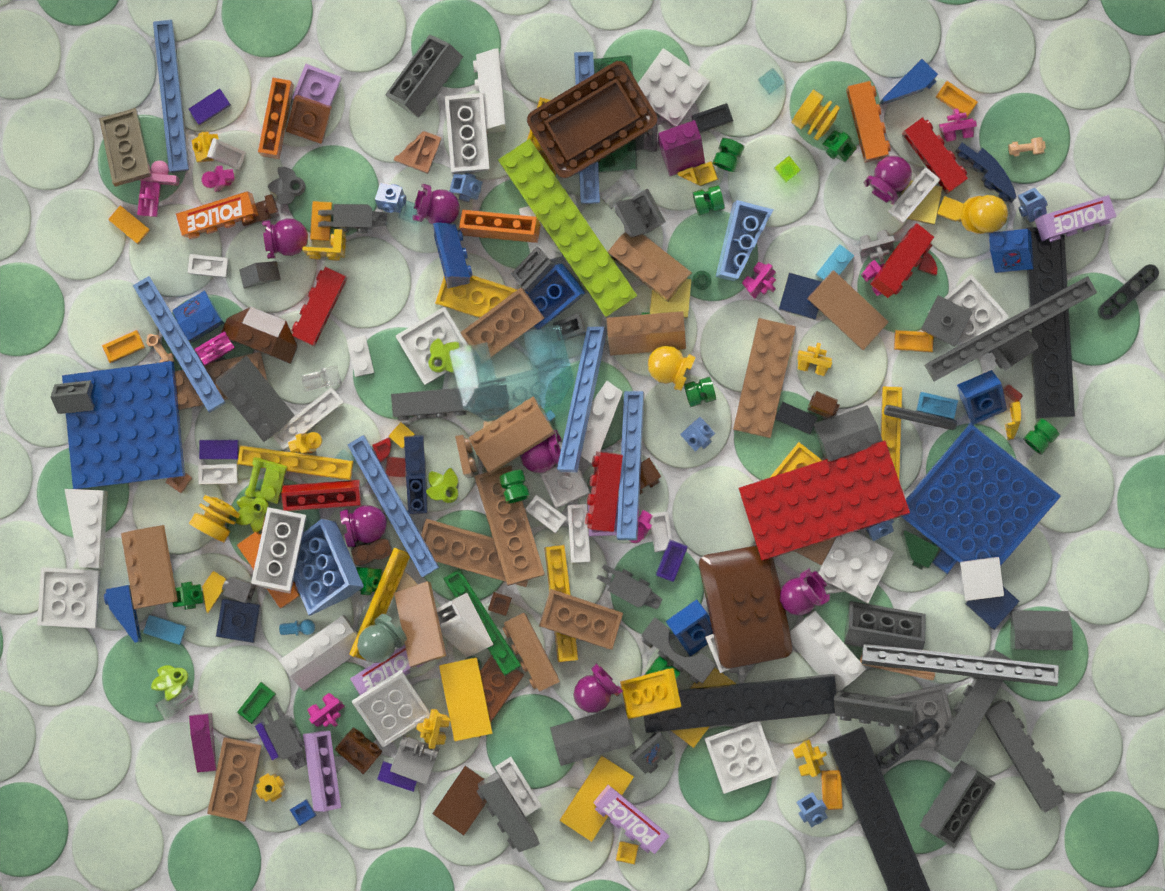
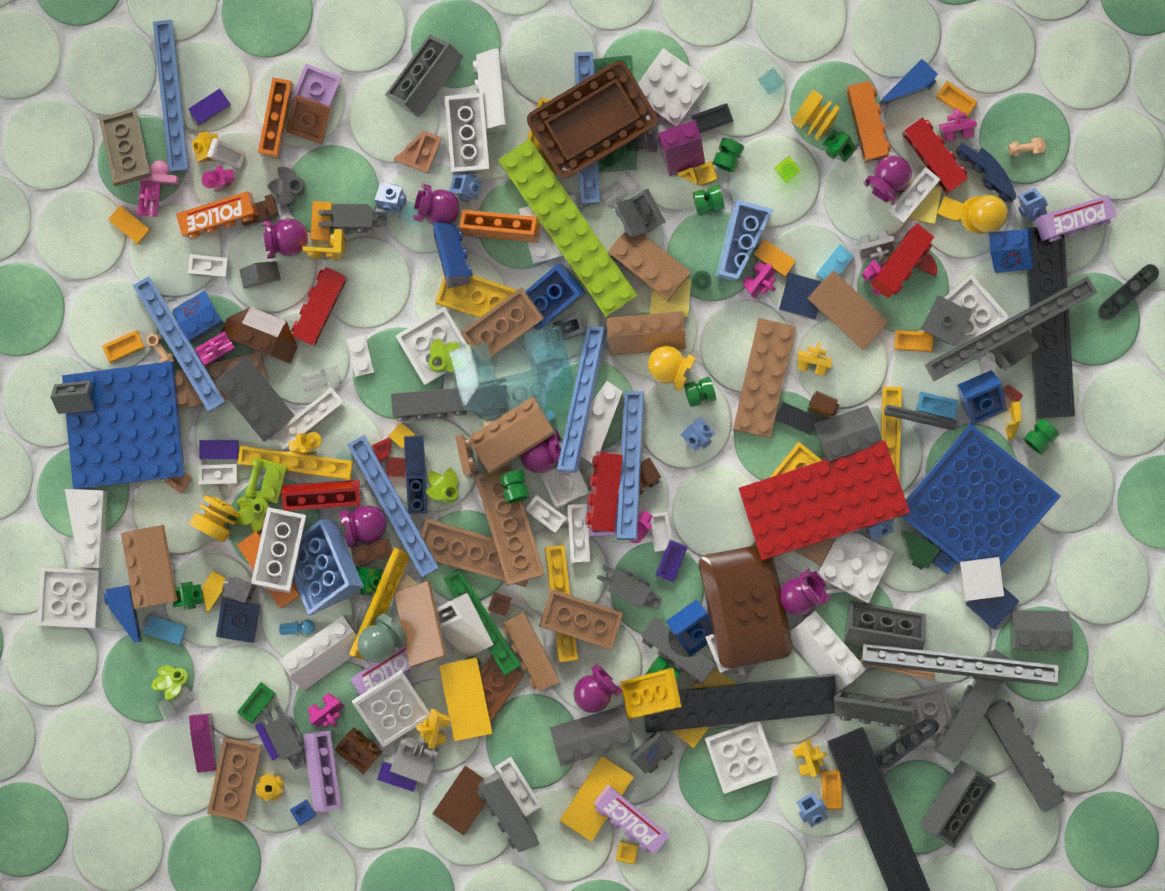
(532, 269): dark grey plate -> none
(778, 259): none -> light orange tile

